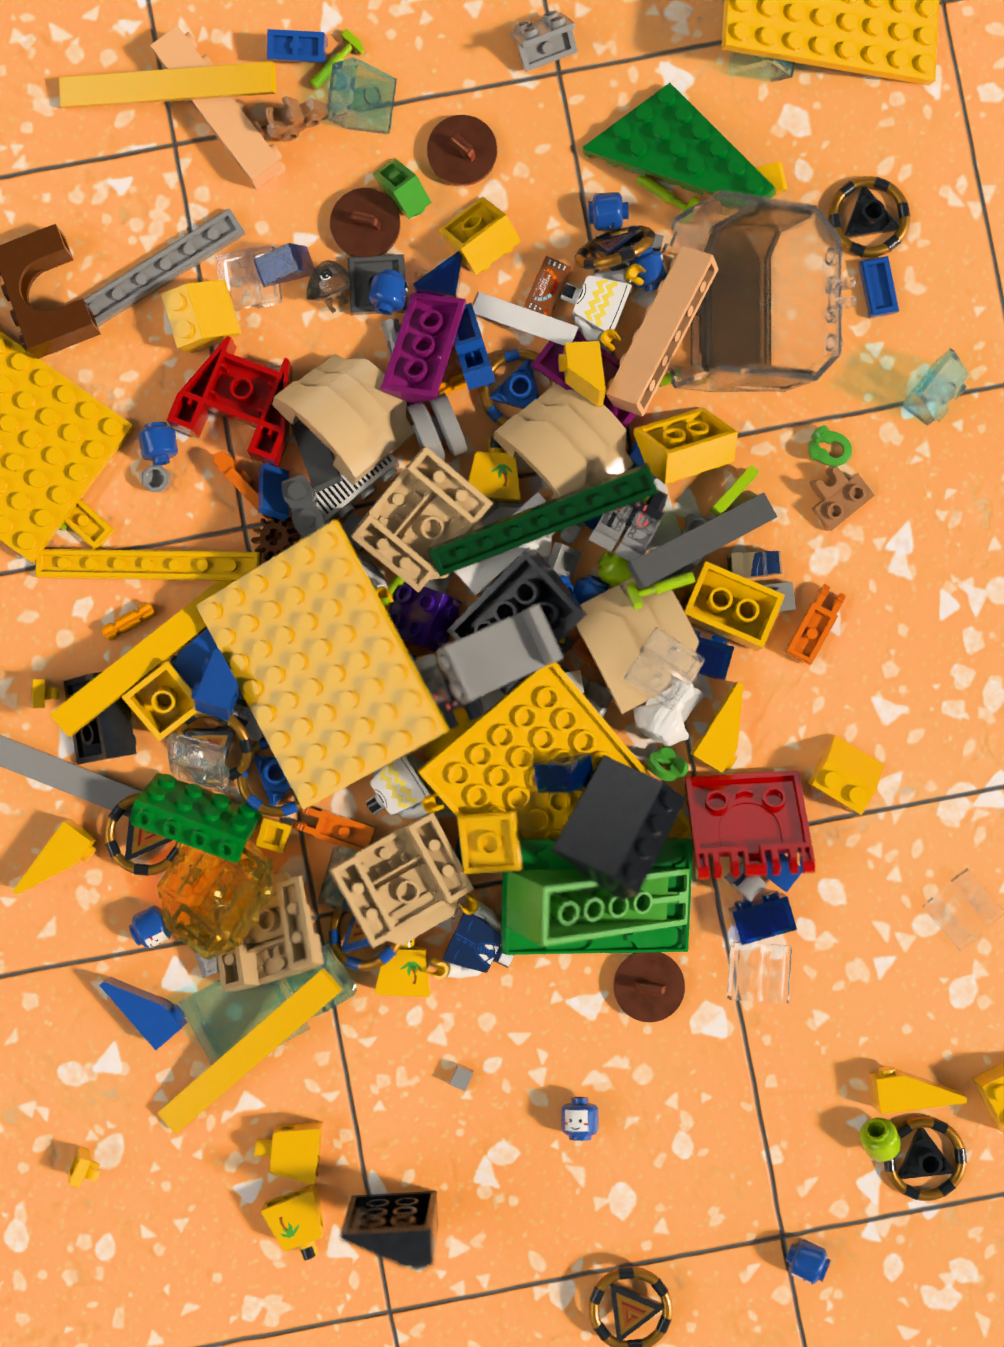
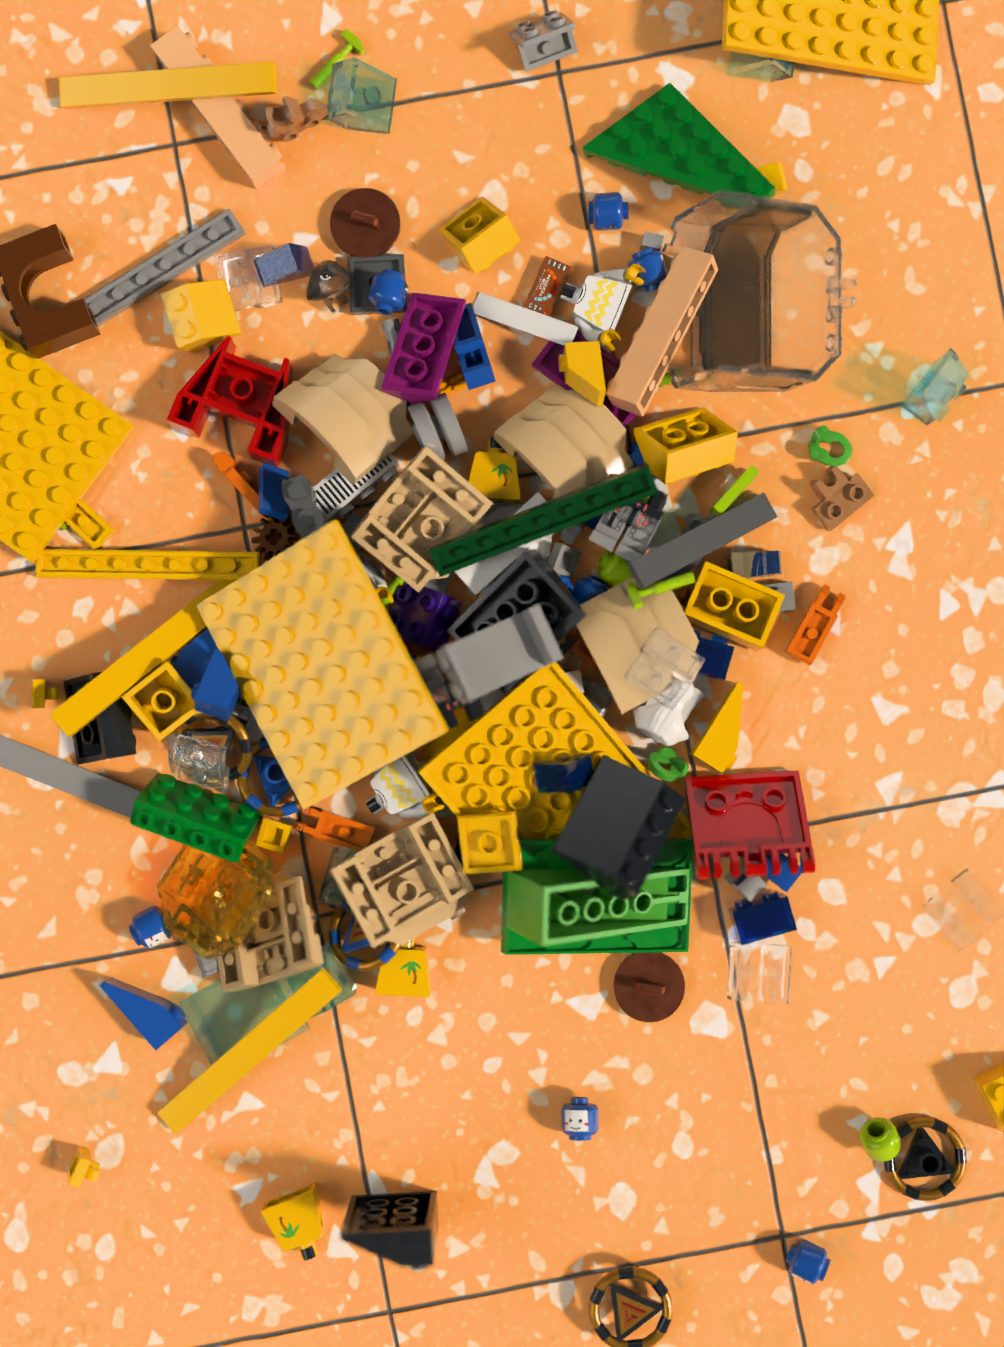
(63, 851): yellow slope -> none
(128, 621): light orange axle -> none
(138, 842): piece -> none
(156, 478): light grey tile -> none
(158, 443): blue head -> none
(293, 1151): yellow torso -> none
(296, 46): blue hinge -> none
(316, 457): dark grey tile -> none
(402, 188): bright green slope -> none
(443, 279): clear blue slope -> none
(461, 1077): light grey piece -> none
(462, 150): copper shield -> none
(473, 944): torso -> none
(516, 390): blue piece -> none
(615, 248): piece -> none
(664, 194): lime piece -> none
(846, 775): yellow slope -> none
(870, 216): black piece -> none
(878, 287): blue tile -> none
(903, 1091): yellow slope -> none

